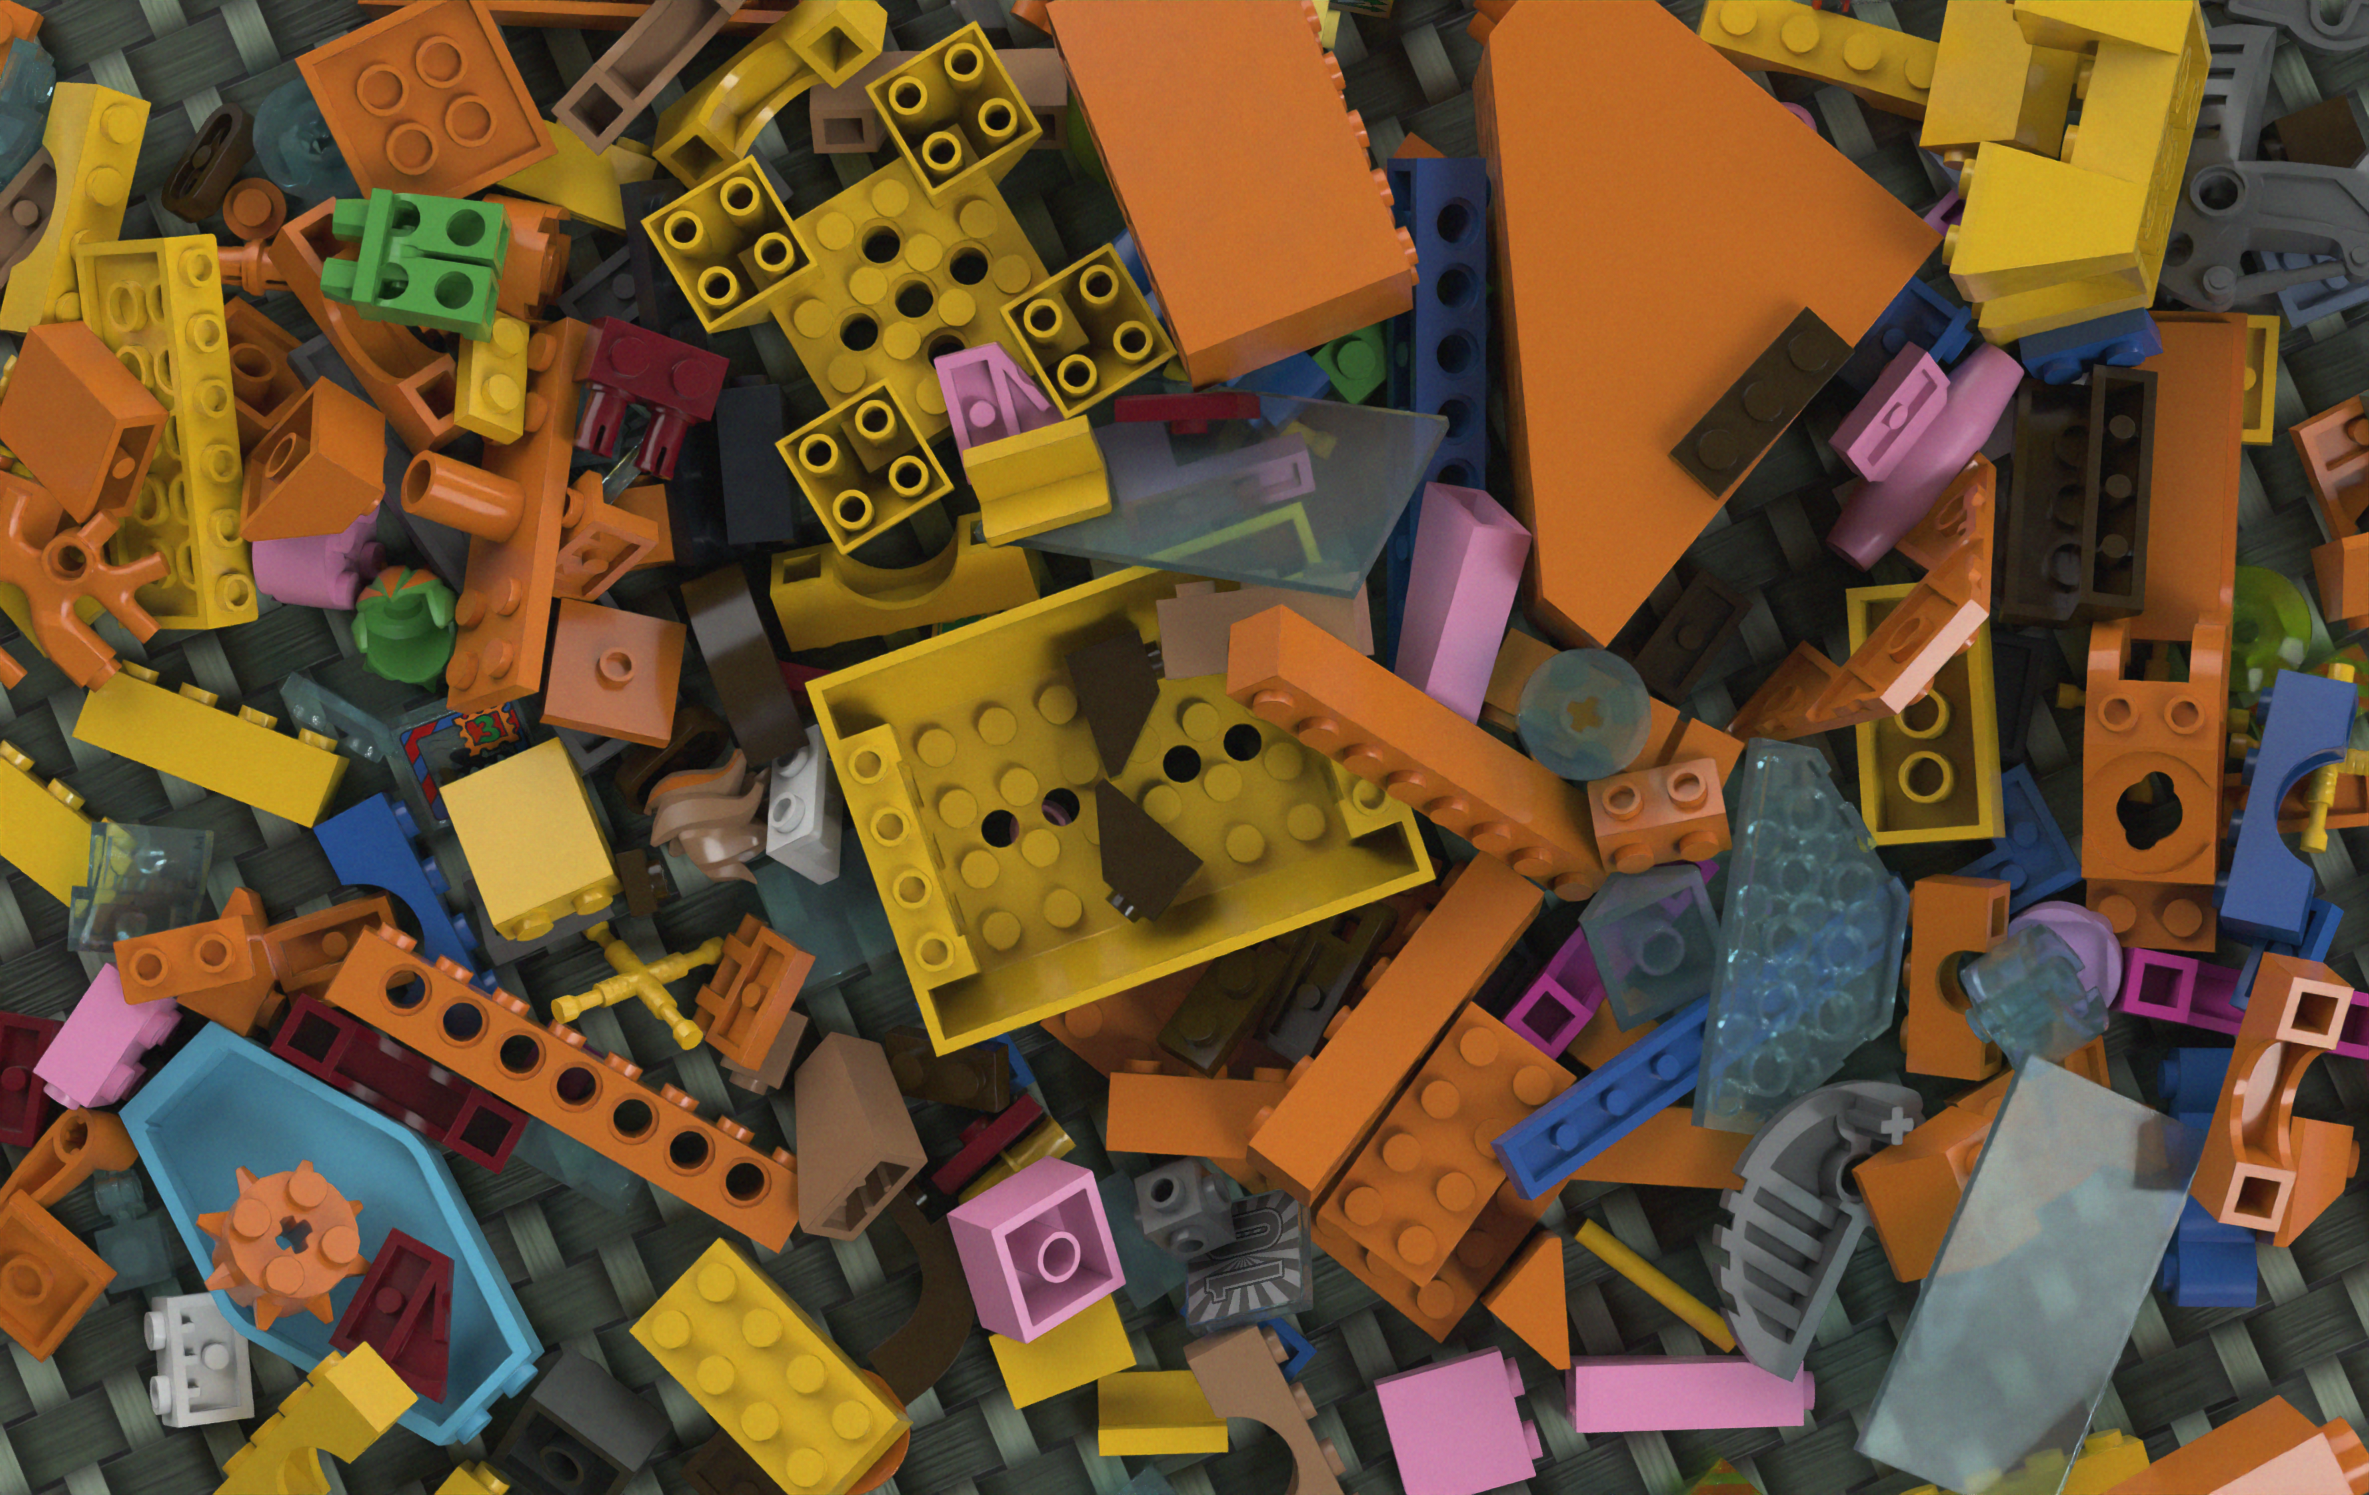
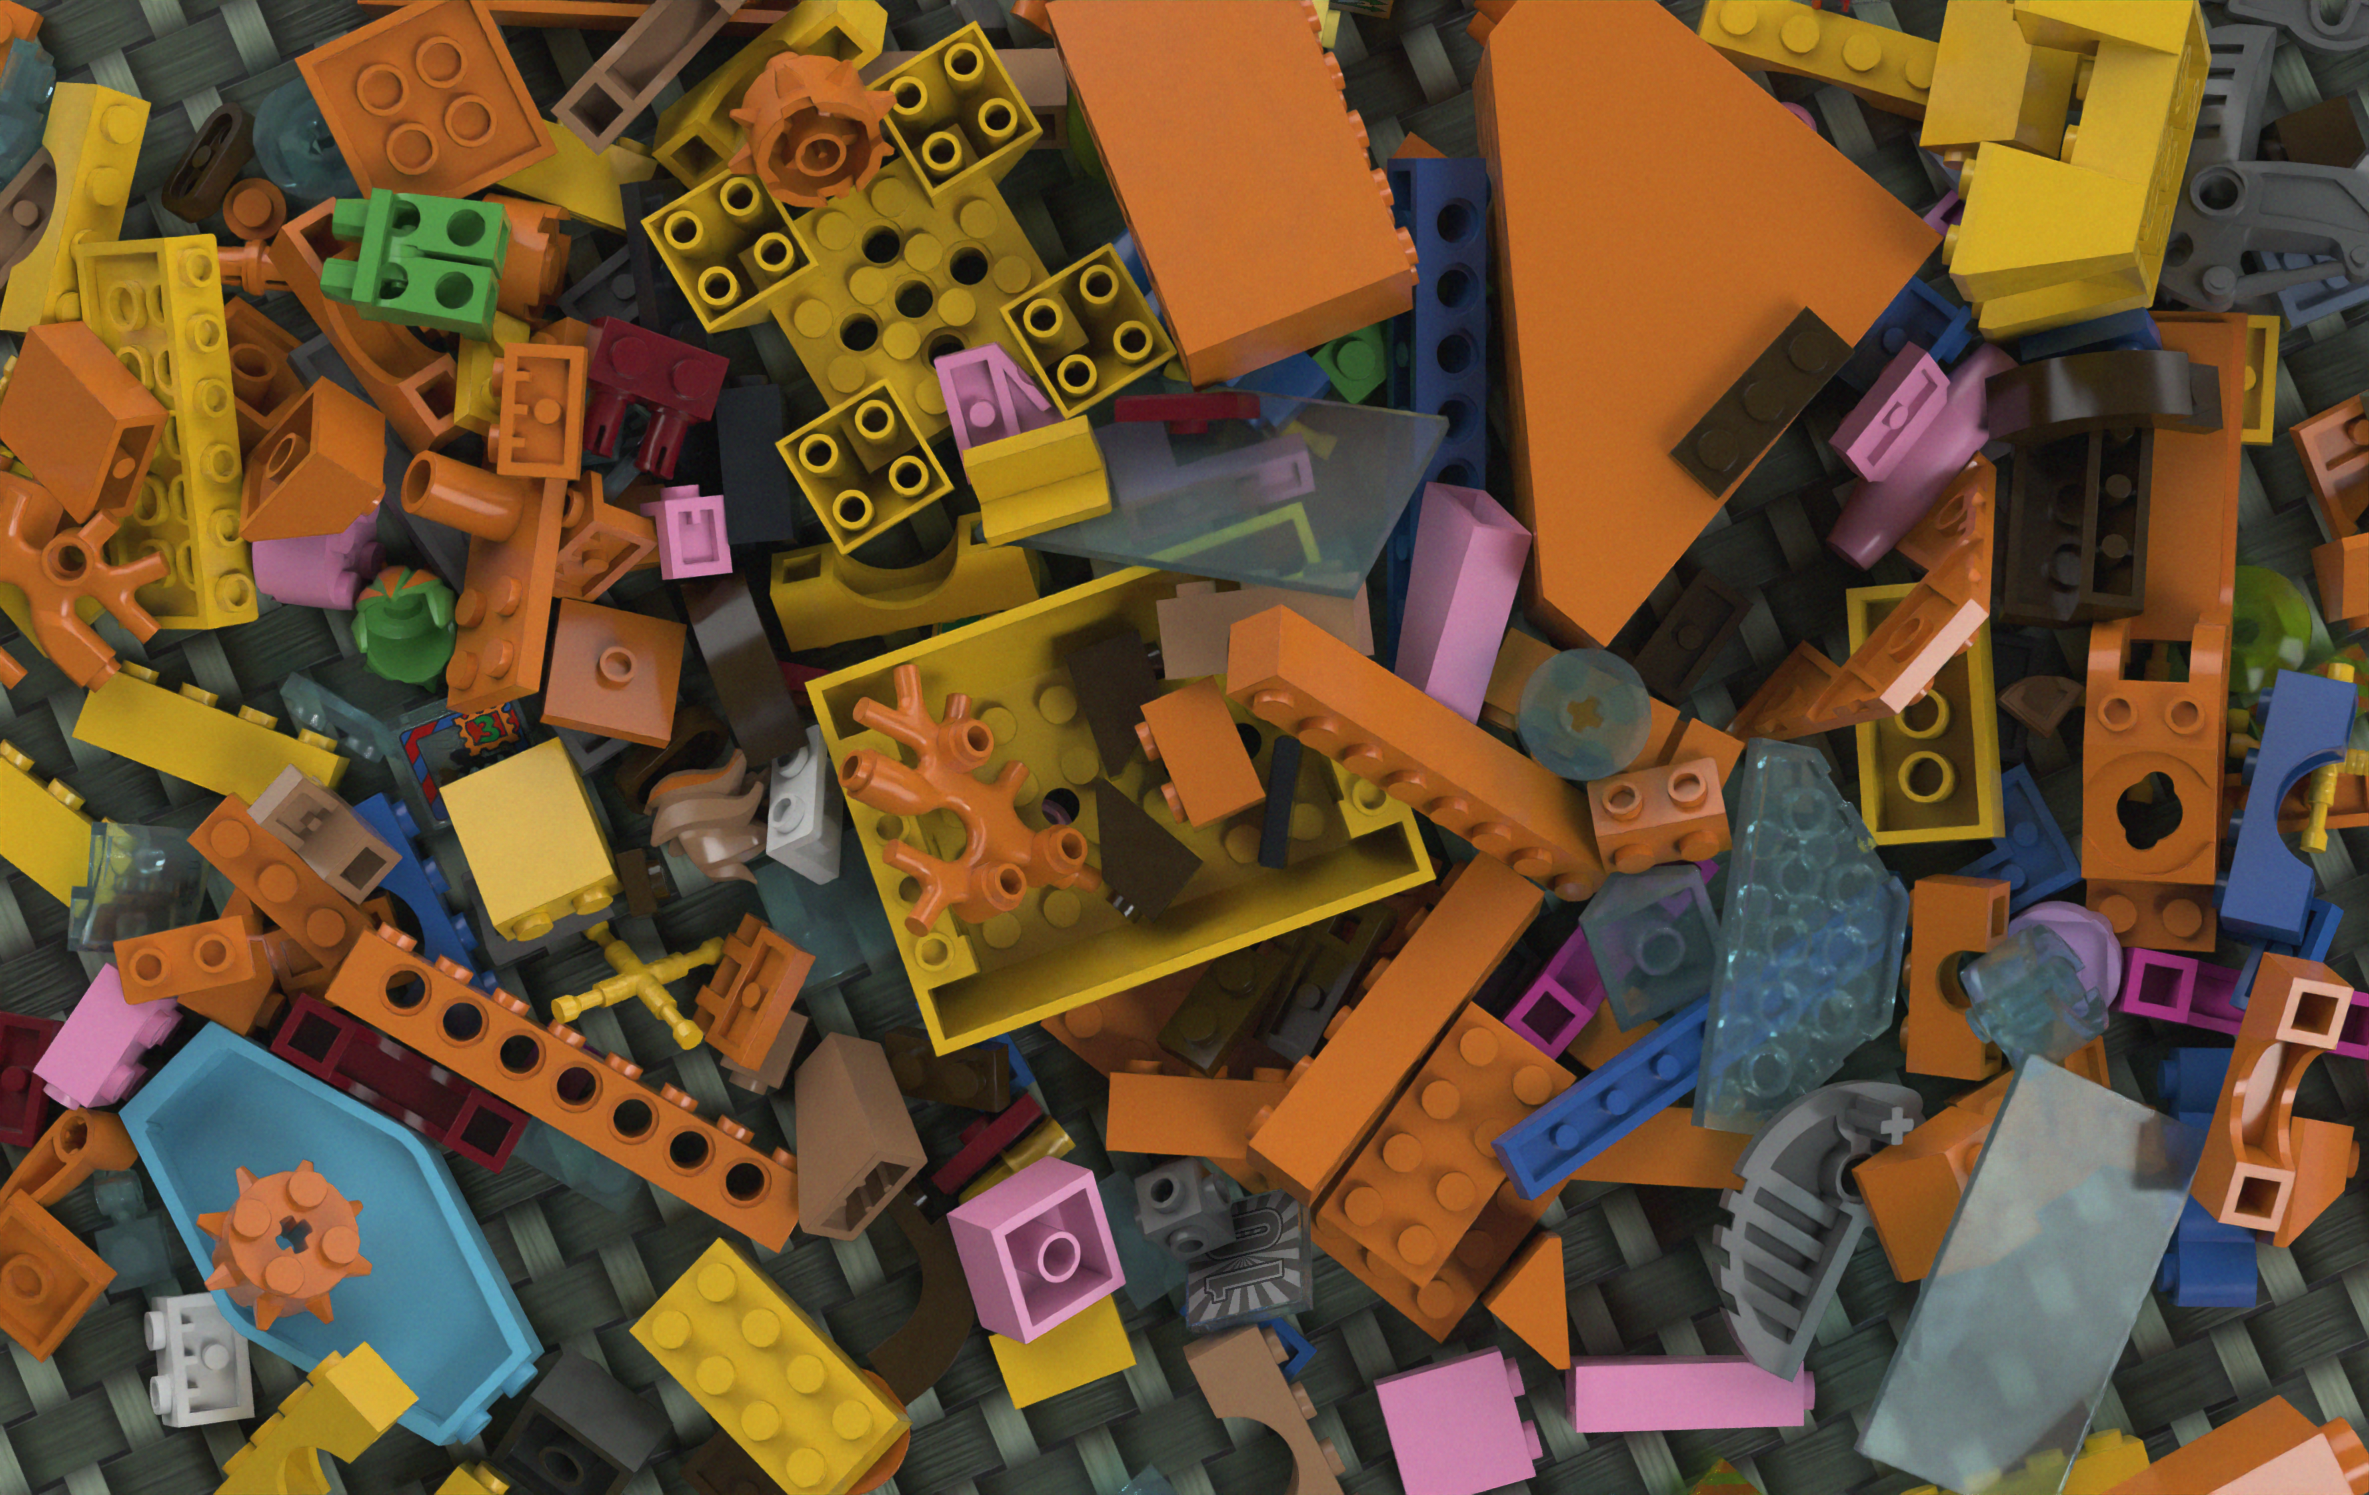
(280, 882): none -> orange plate
(325, 833): none -> medium nougat brick
(404, 1313): dark red wing -> none
(539, 411): none -> orange bracket
(690, 532): none -> bright pink bracket
(811, 129): none -> orange brick
(1000, 849): none -> orange plant
(1157, 1415): yellow panel -> none
(1202, 755): none -> orange brick
(1280, 802): none -> black tile
(1655, 1283): yellow bar -> none
(2040, 701): none -> medium nougat tile
(2102, 391): none -> dark brown arch

